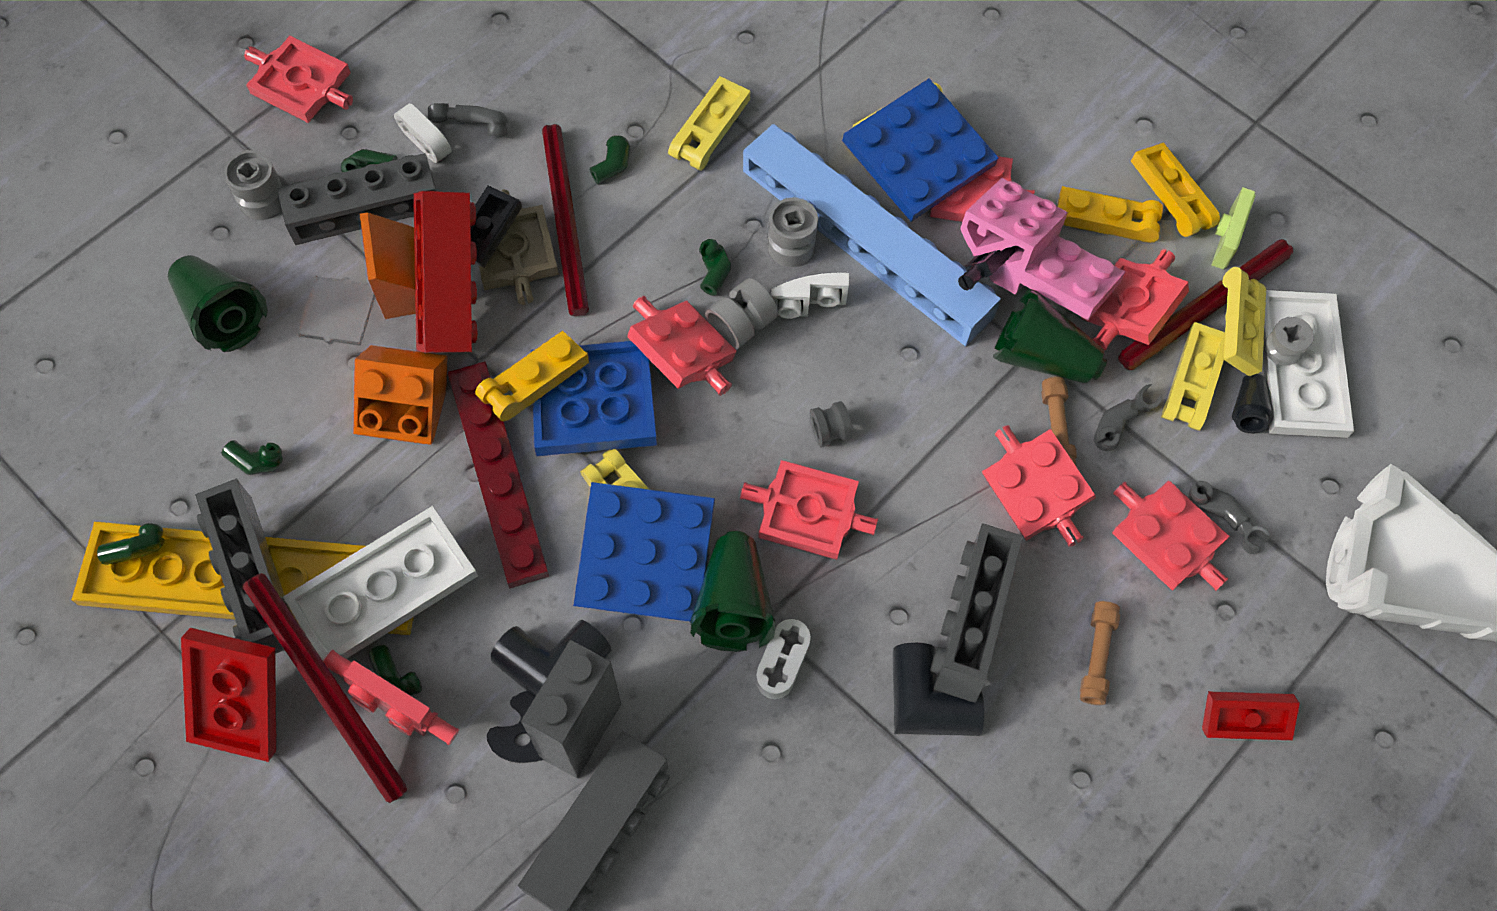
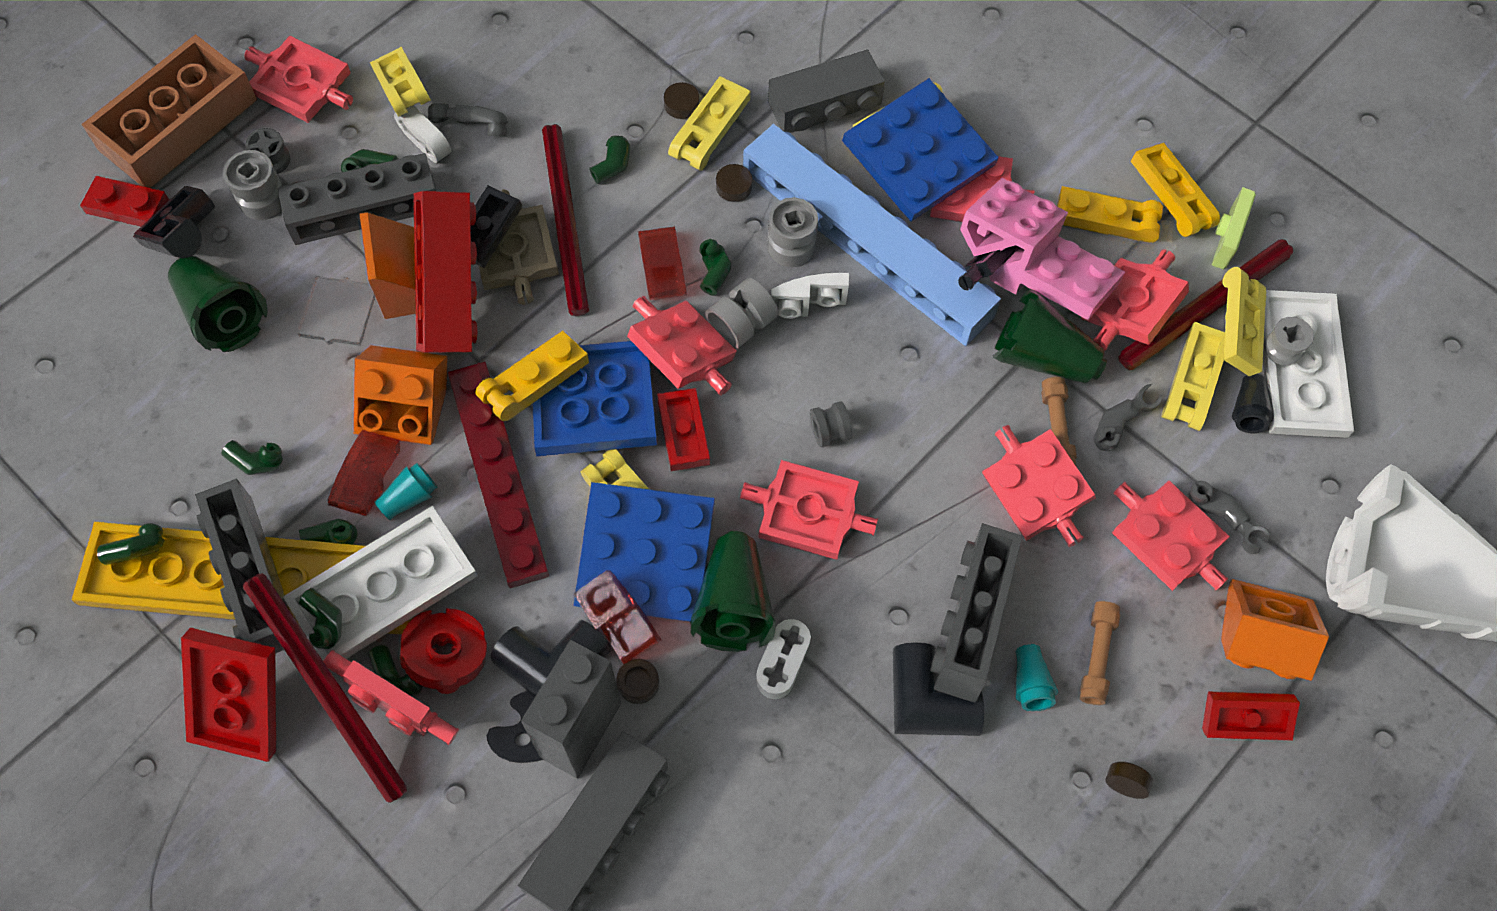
(122, 201): none -> red plate
(170, 111): none -> nougat brick
(174, 226): none -> black brick
(267, 141): none -> dark grey wheel
(327, 619): none -> dark green arm
(331, 531): none -> dark green arm
(362, 472): none -> clear red slope
(399, 81): none -> light yellow plate
(406, 491): none -> teal cone
(440, 671): none -> red plate
(618, 615): none -> slope
(637, 681): none -> dark brown tile
(662, 263): none -> clear red slope
(681, 100): none -> dark brown tile
(683, 429): none -> red plate
(734, 182): none -> dark brown tile
(826, 91): none -> dark grey brick
(1033, 680): none -> teal cone
(1129, 780): none -> dark brown tile
(1272, 631): none -> orange slope

